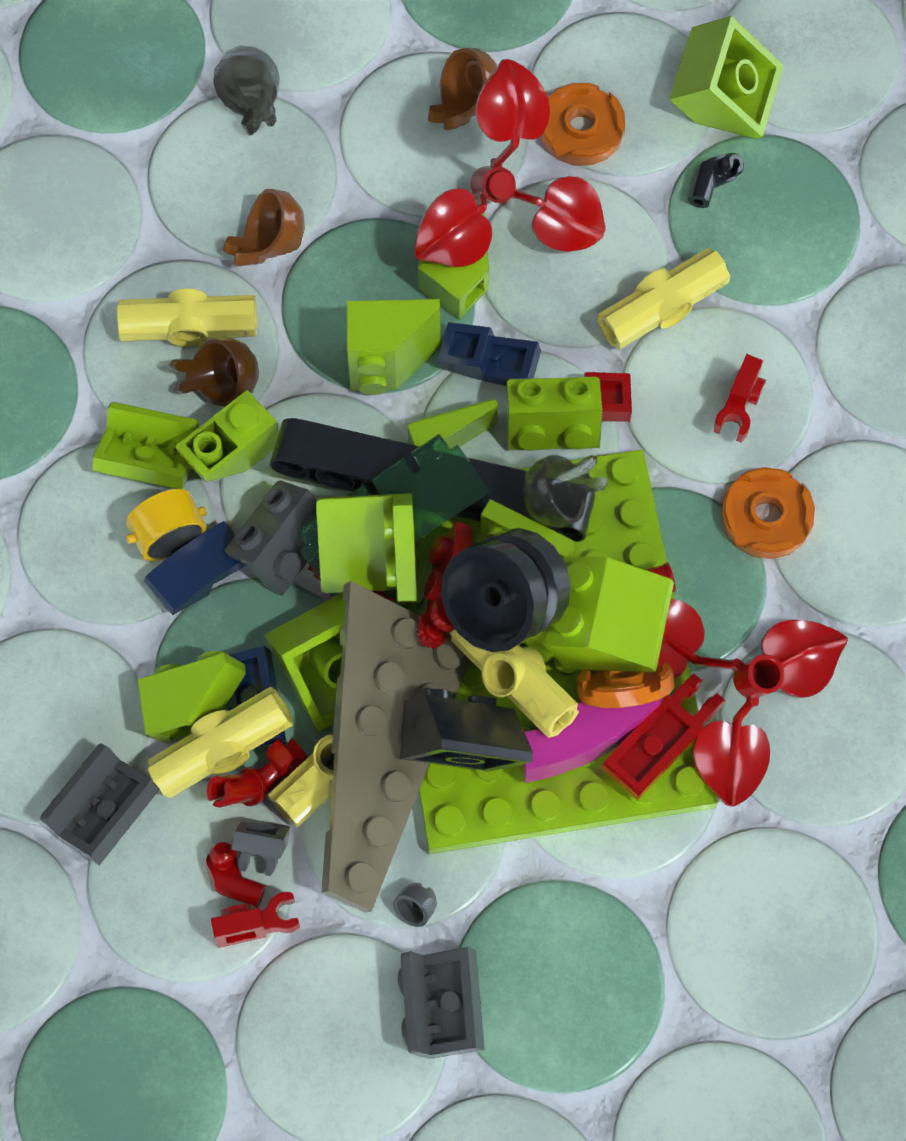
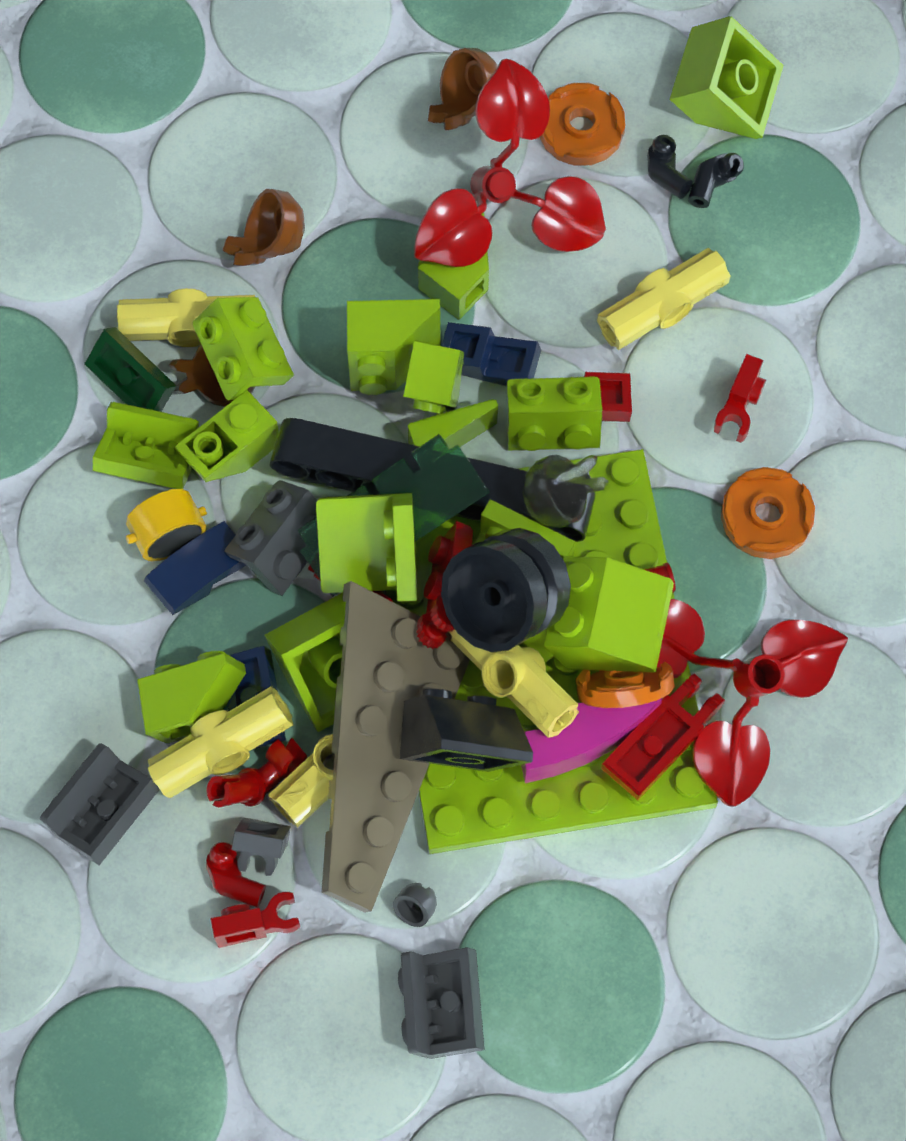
(129, 372): none -> dark green plate
(241, 345): none -> lime bracket
(248, 85): clear smoke piece -> none
(434, 377): none -> lime slope
(662, 167): none -> black arm

